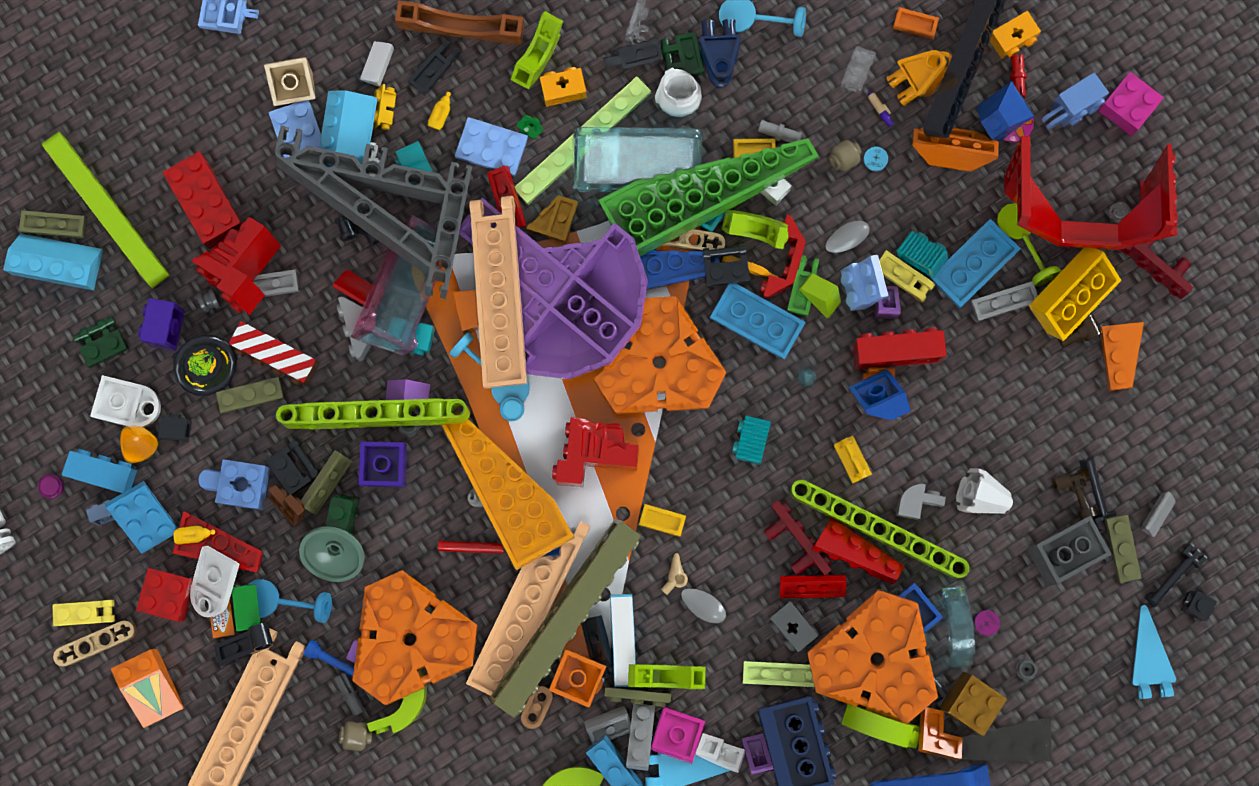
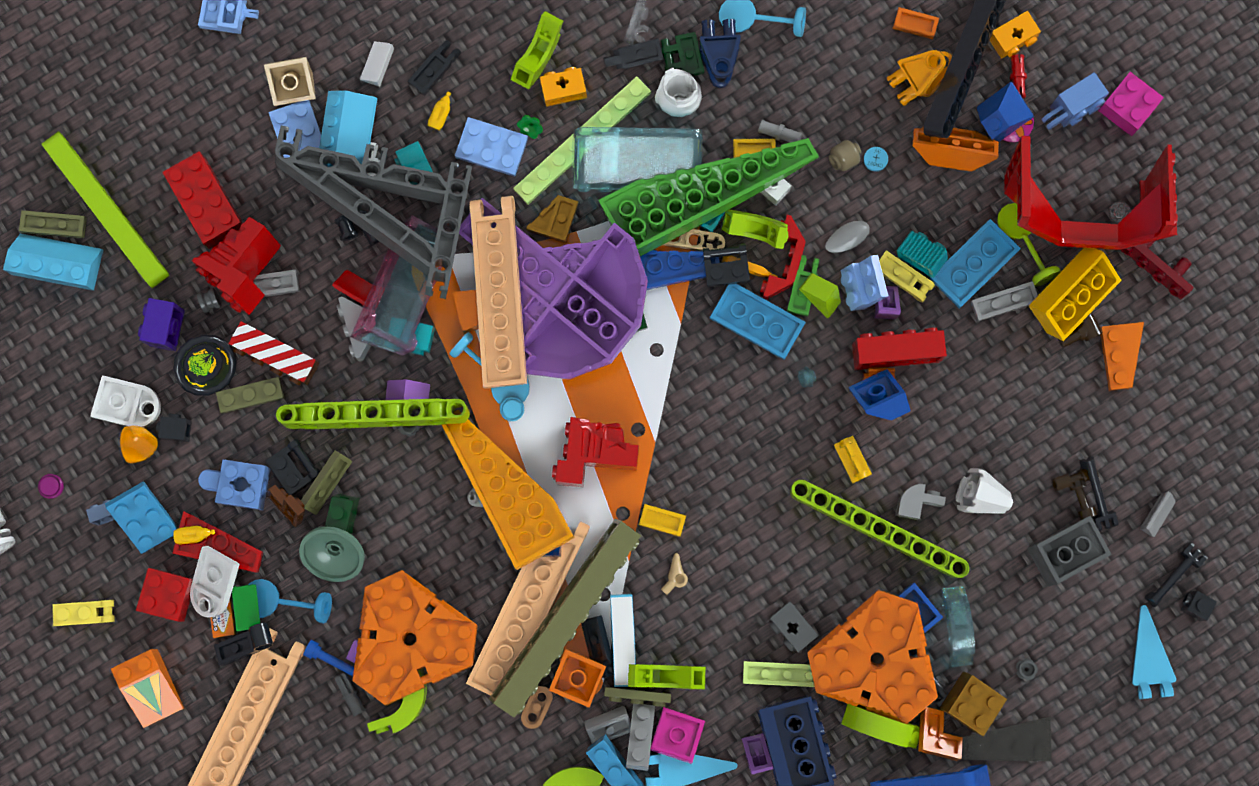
(95, 644): tan beam -> none
(99, 471): dark azure brick -> none
(103, 348): dark green plate -> none
(354, 736): dark tan head -> none
(383, 464): dark purple brick -> none
(385, 99): yellow hinge -> none
(430, 20): dark orange arch -> none
(470, 547): red piece -> none
(502, 186): red plate -> none
(688, 377): orange plate -> none
(704, 605): light grey arm -> none
(720, 753): white slope -> none
(752, 440): teal brick -> none
(786, 522): dark red plate -> none
(812, 586): red plate -> none
(848, 546): red wing -> none
(858, 69): clear plate -> none
(882, 109): piece -> none
(986, 623): magenta piece -> none
(1122, 548): olive plate -> none

